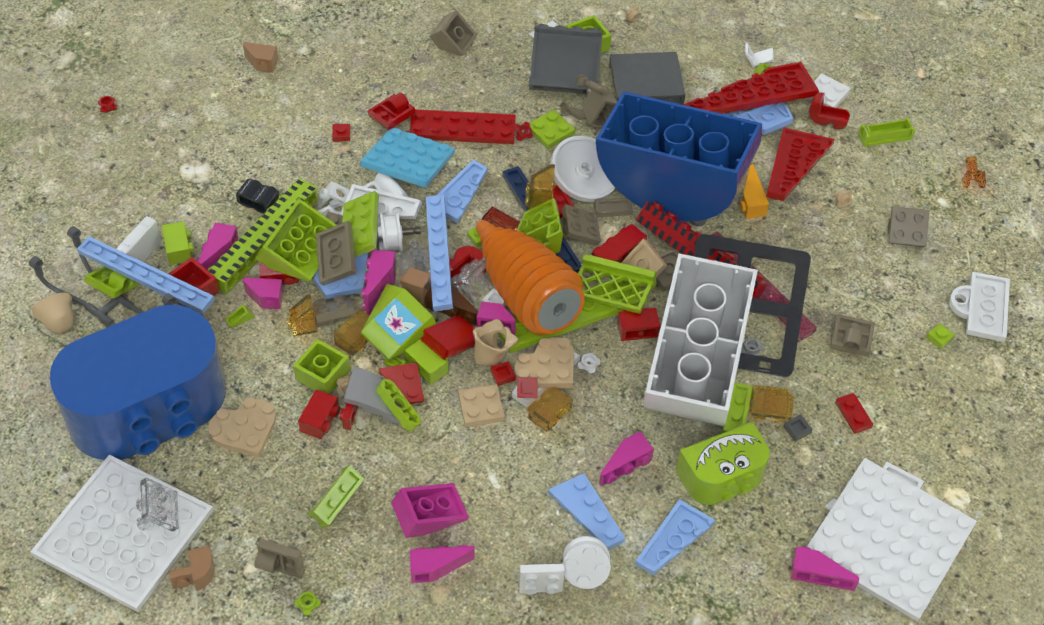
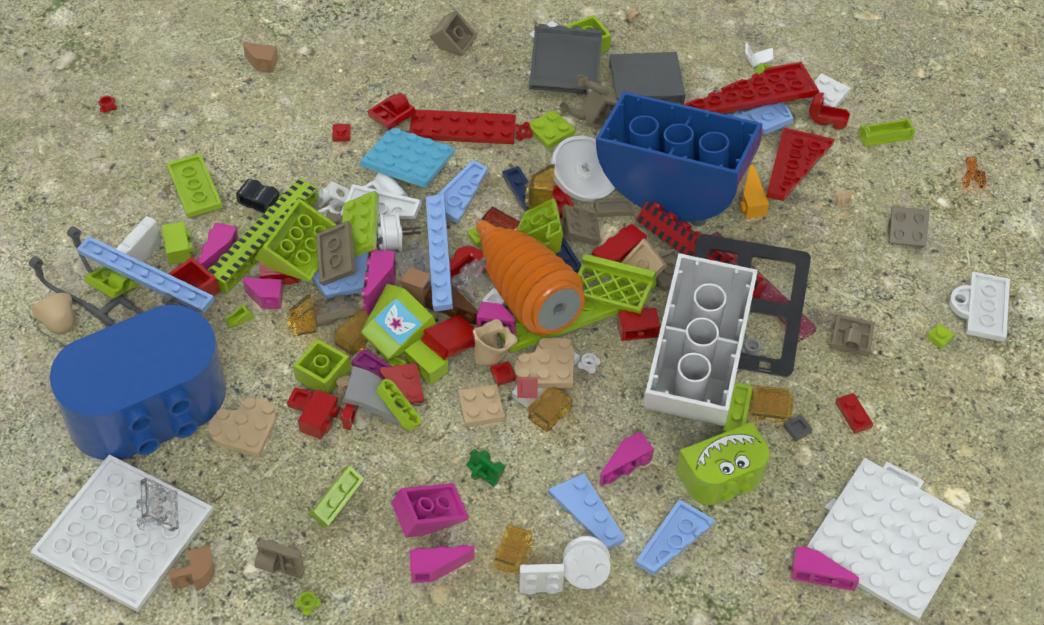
(194, 185): none -> lime plate
(299, 399): none -> red plate
(369, 362): none -> magenta plate
(484, 468): none -> green hips
(513, 549): none -> clear yellow brick

